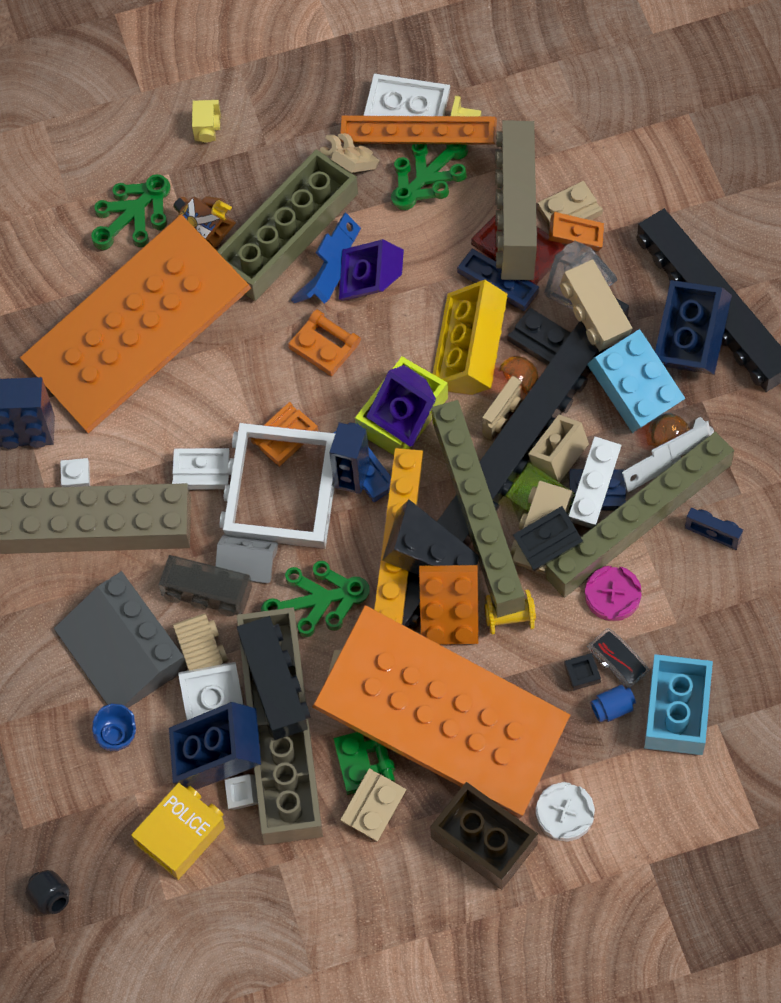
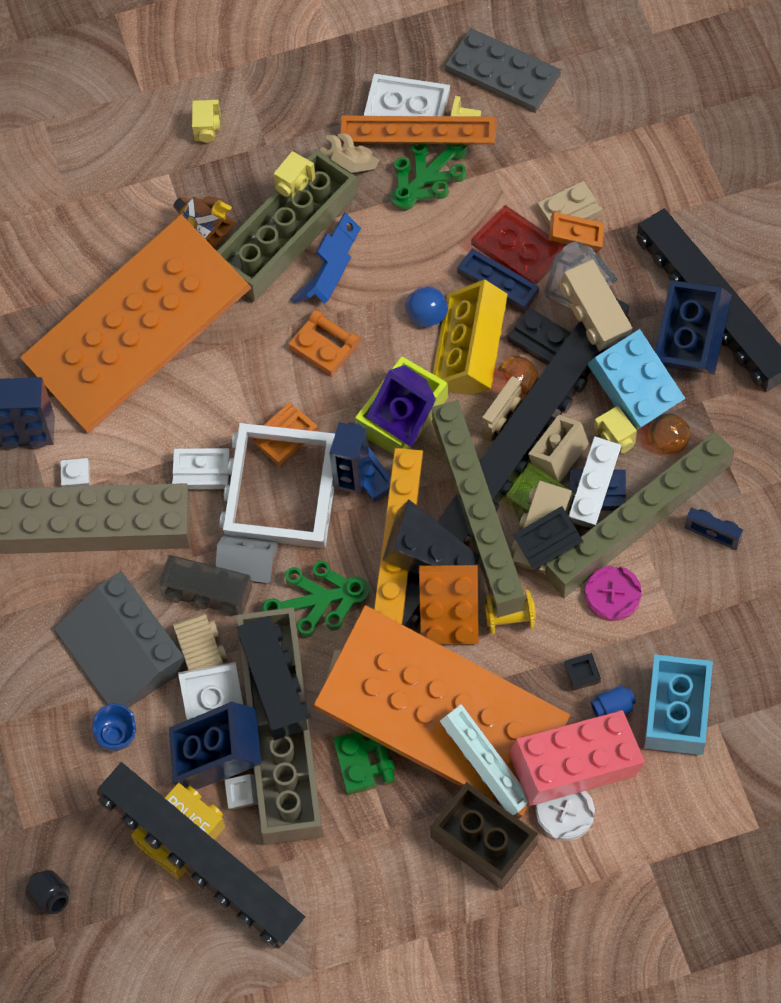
(132, 209): green plant -> none
(200, 855): none -> black brick
(293, 175): none -> light yellow brick
(369, 268): dark purple slope -> none
(373, 804): tan plate -> none
(426, 306): none -> blue hair
(485, 759): none -> light aqua plate
(503, 70): none -> dark grey plate
(516, 199): dark tan brick -> none
(576, 757): none -> coral brick
(616, 428): none -> light yellow brick
(619, 657): slope -> none
(666, 455): white piece -> none

